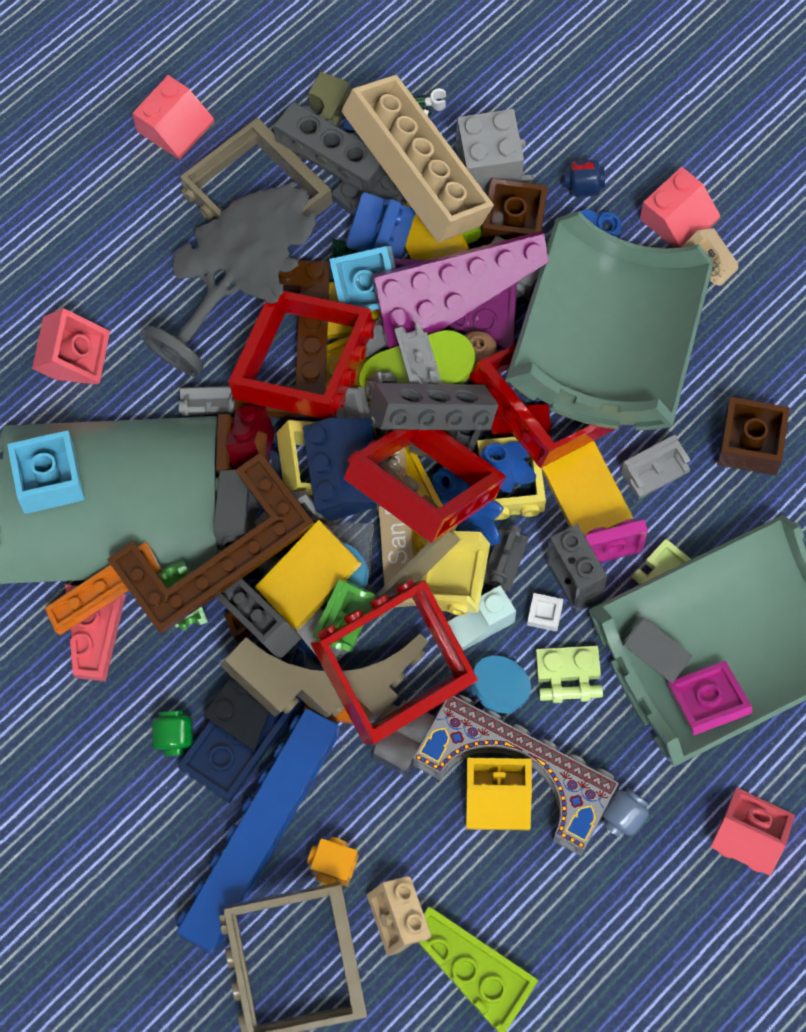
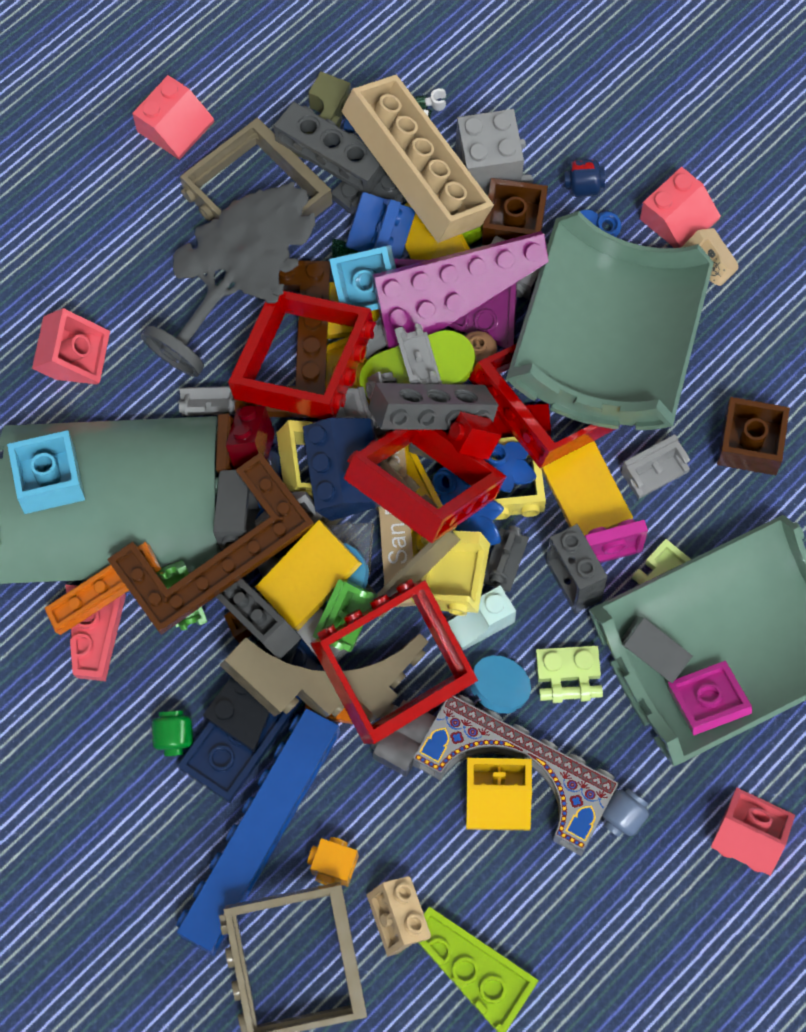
(474, 435): none -> red brick
(545, 612): white plate -> none

